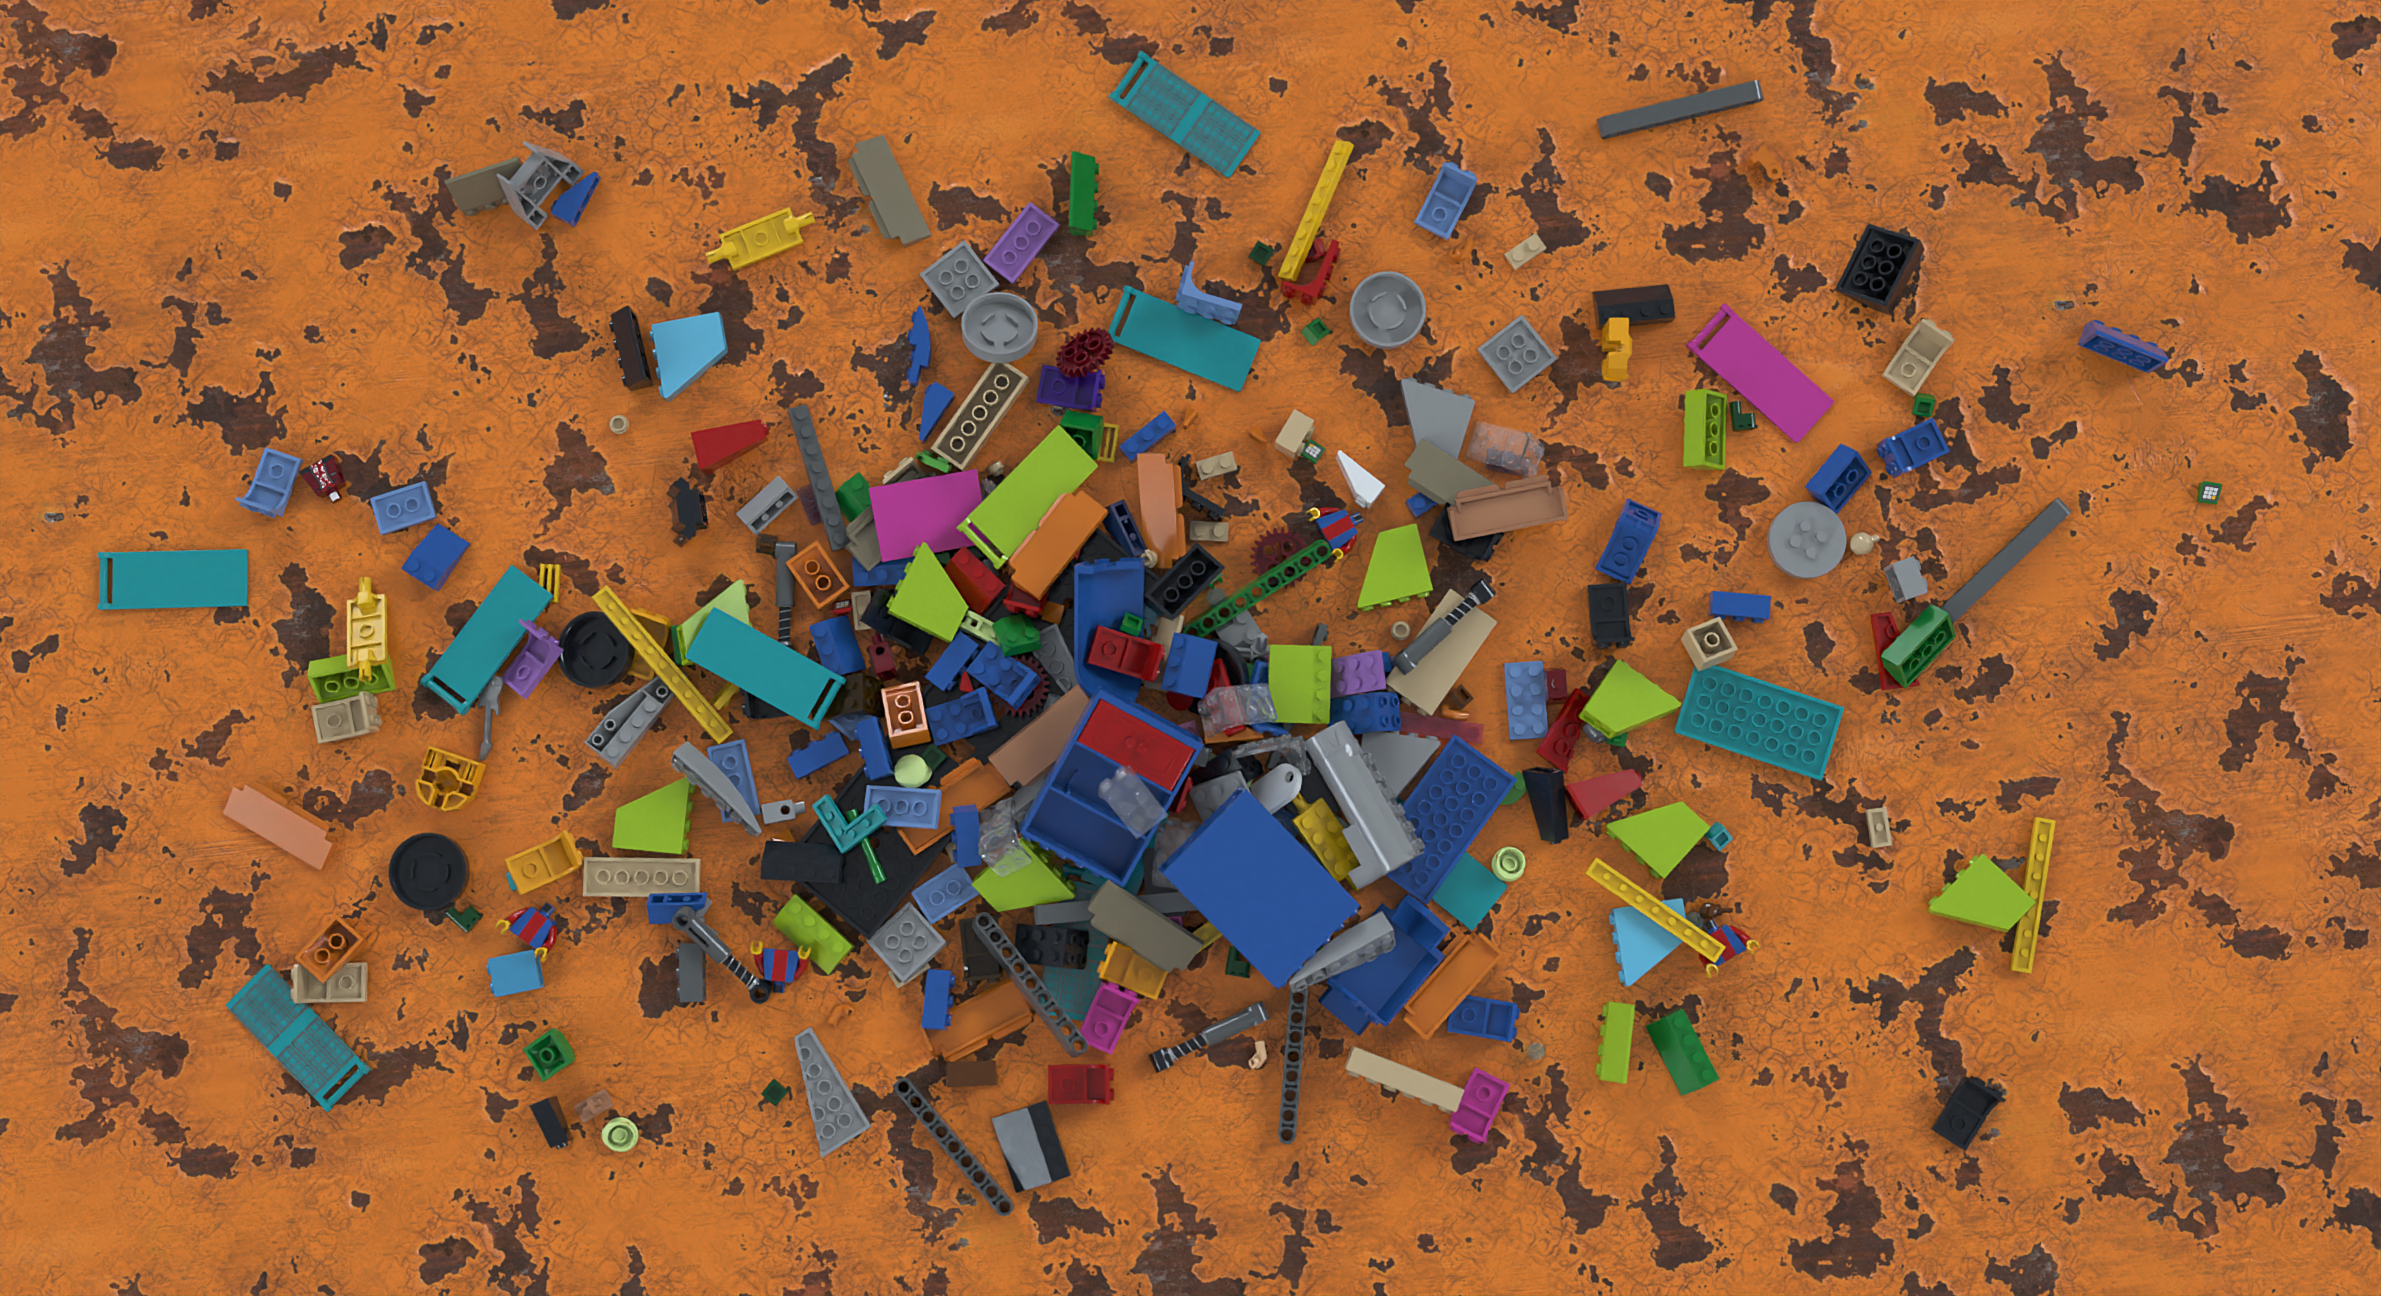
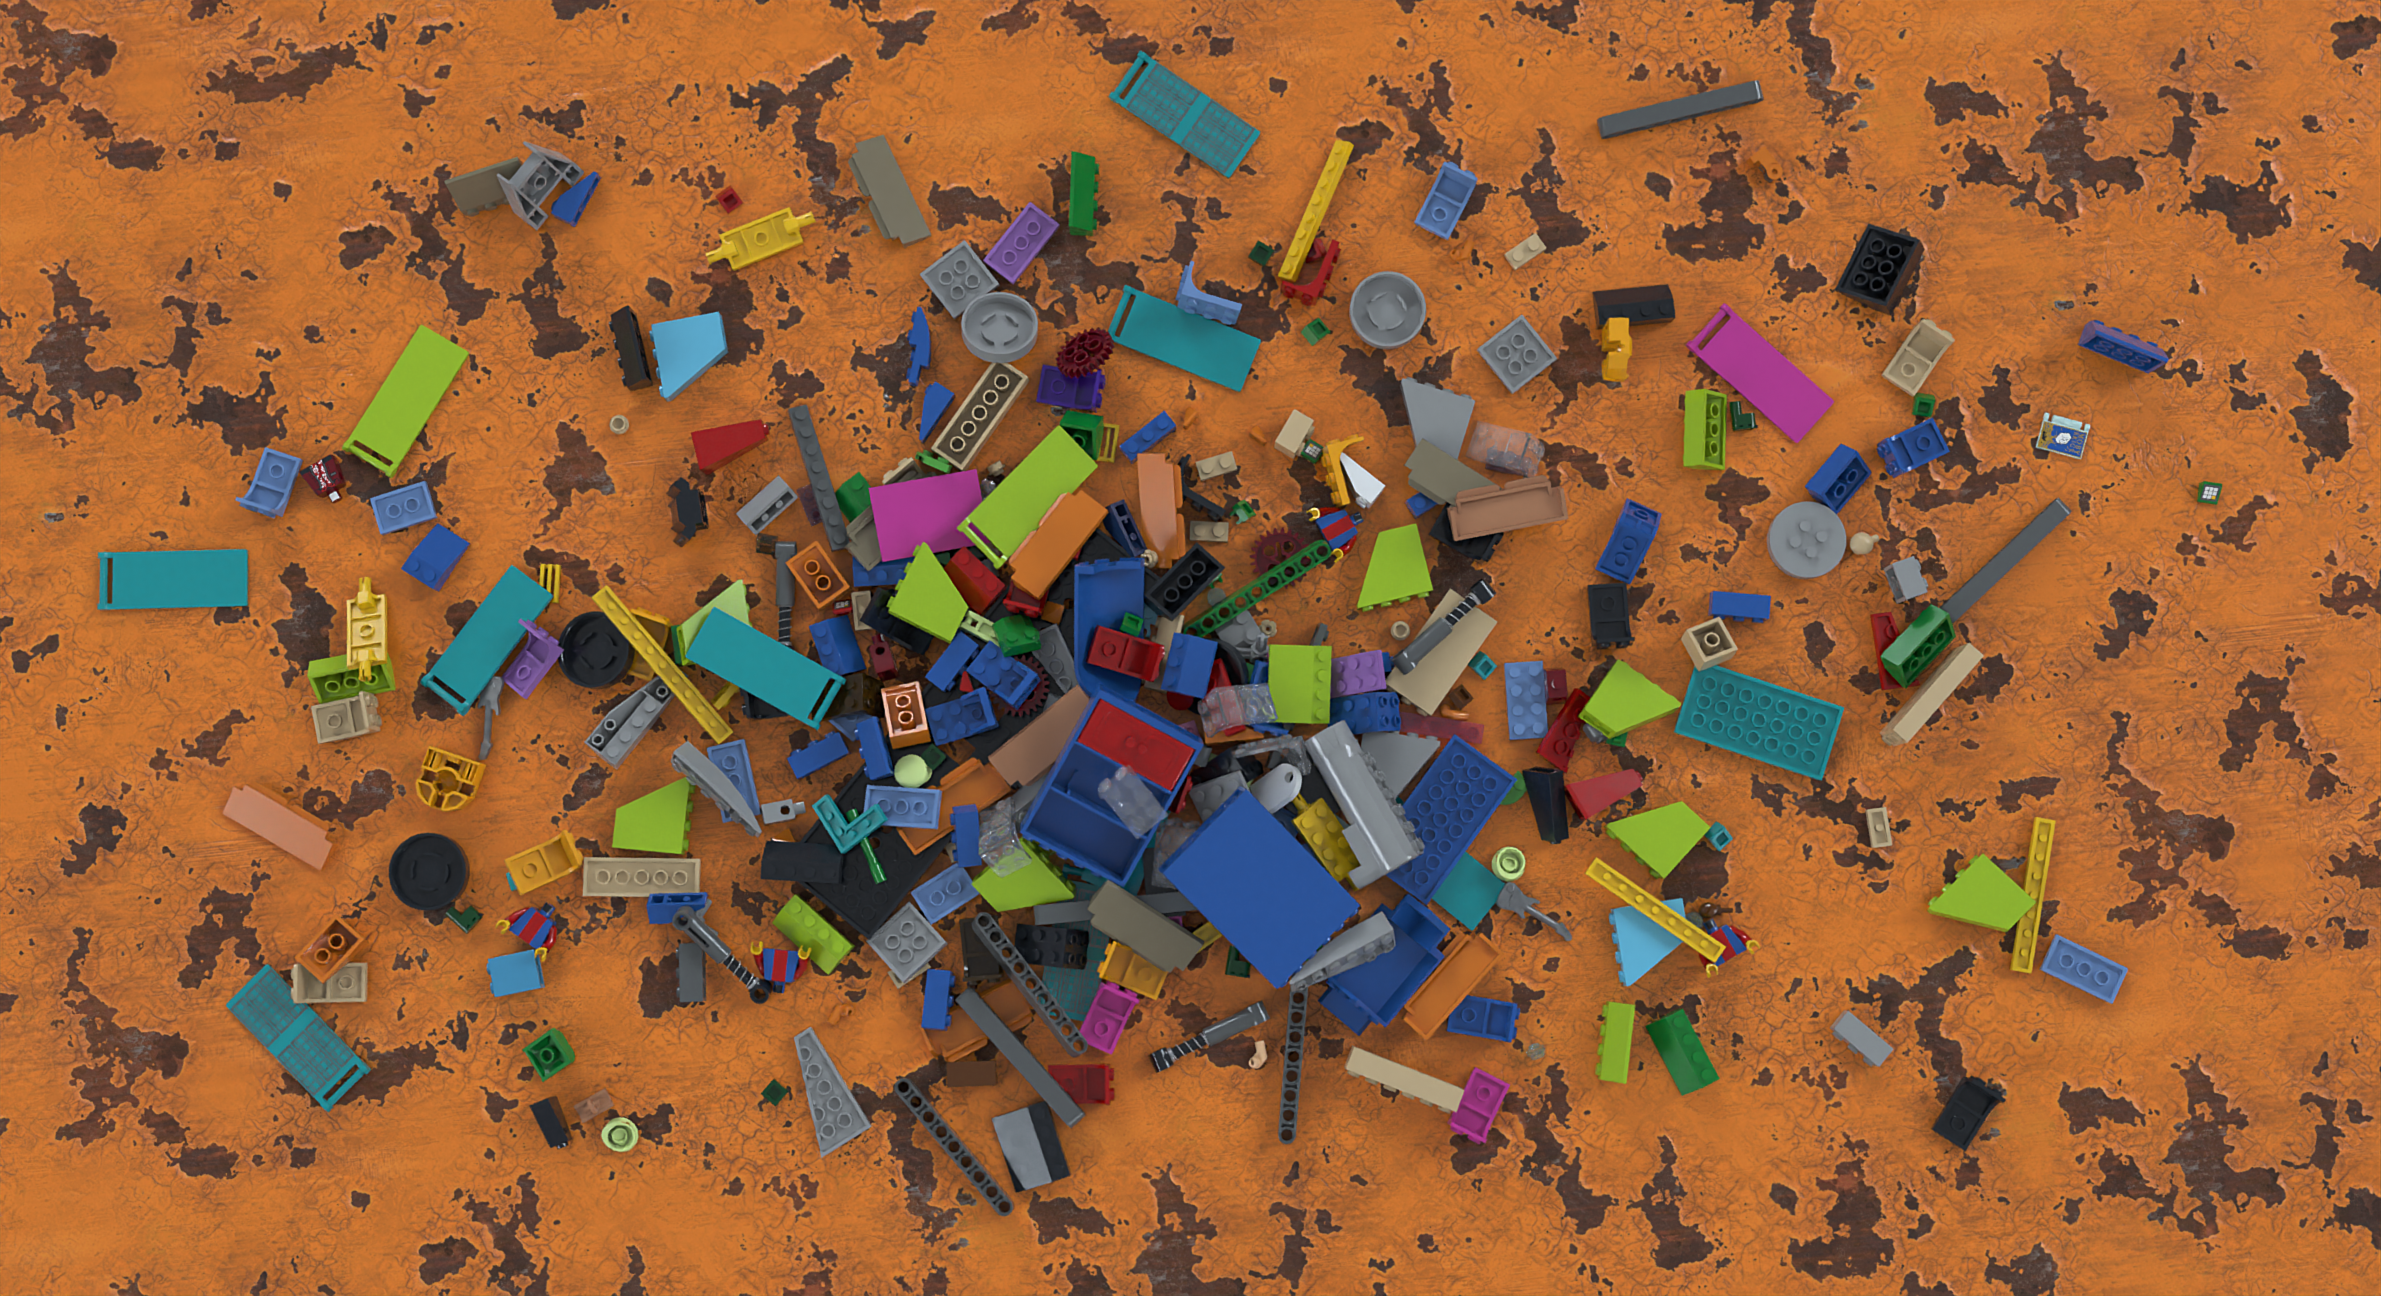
(407, 399): none -> lime flag
(729, 199): none -> red slope
(1020, 1057): none -> dark grey beam
(1243, 510): none -> green tile
(1271, 624): none -> tan plate
(1331, 461): none -> light orange bracket
(1482, 665): none -> teal slope
(1513, 899): none -> flat silver piece
(1860, 1039): none -> light grey brick
(1931, 695): none -> tan brick
(2062, 436): none -> piece
(2083, 969): none -> medium blue plate

